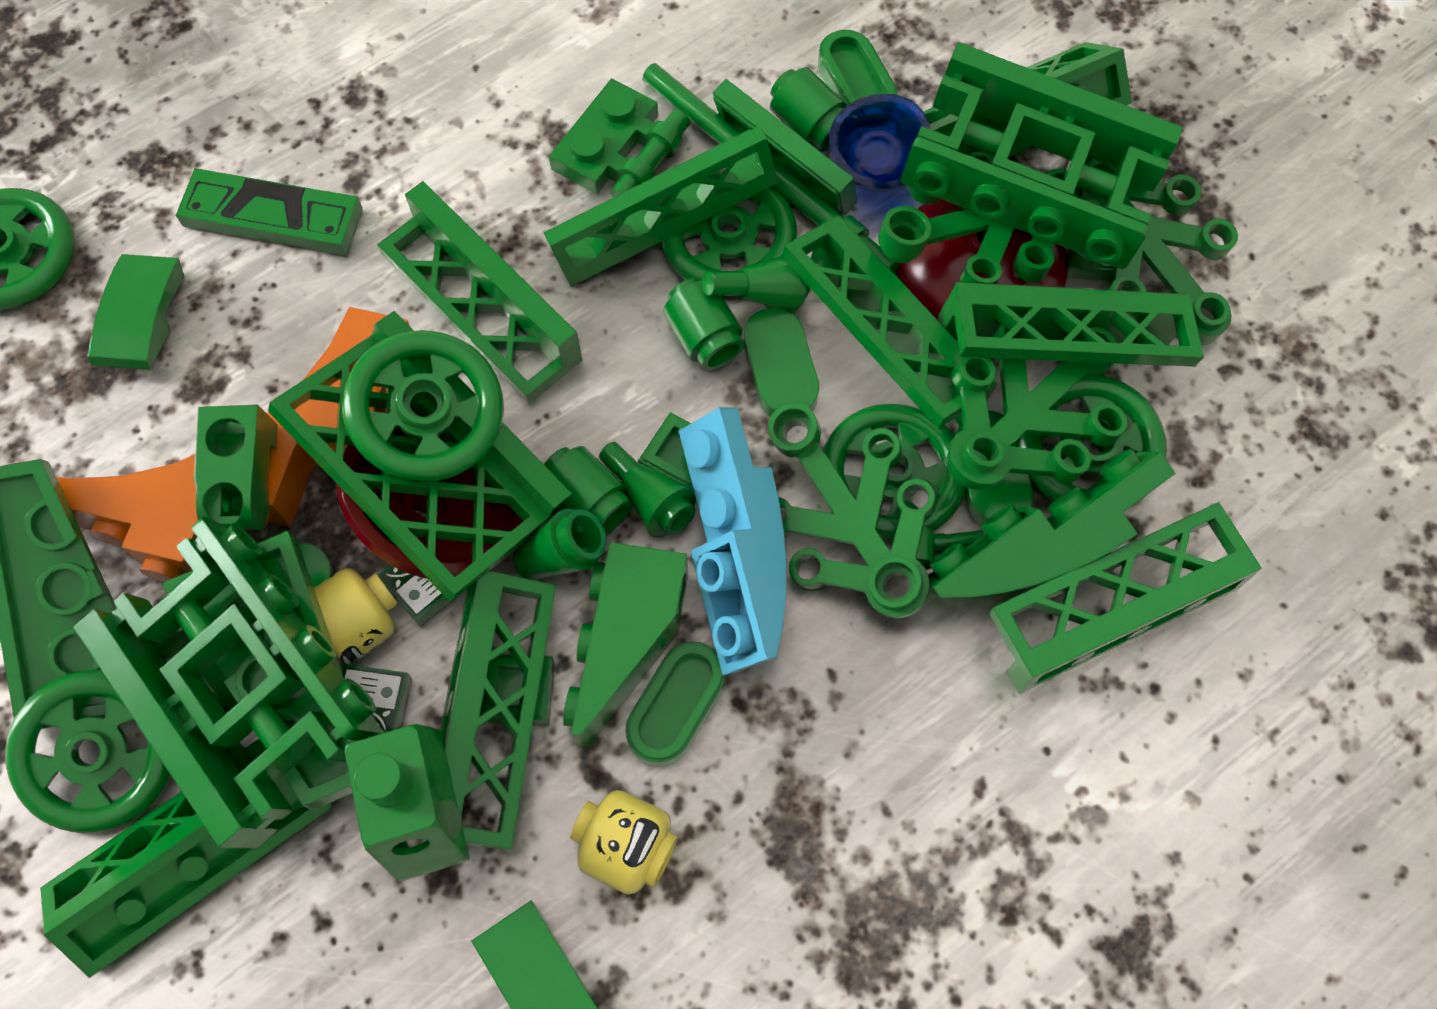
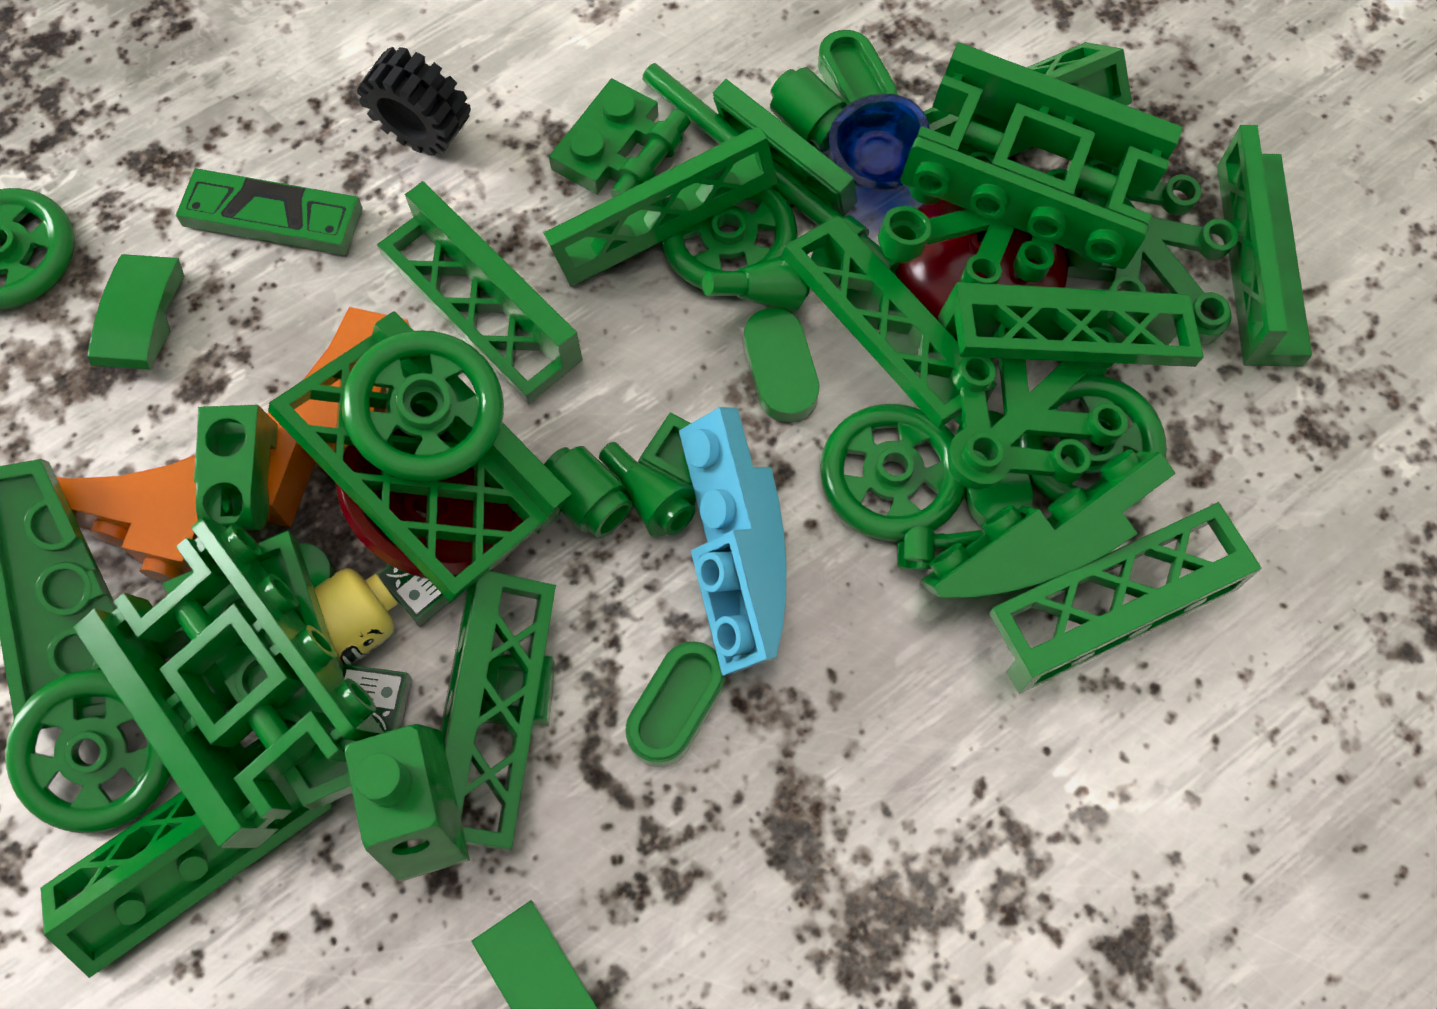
(414, 101): none -> black tyre
(562, 545): green cone -> none
(623, 841): light yellow head -> none
(633, 624): green slope -> none
(703, 325): green brick -> none
(857, 519): green plant -> none
(1265, 256): none -> green fence

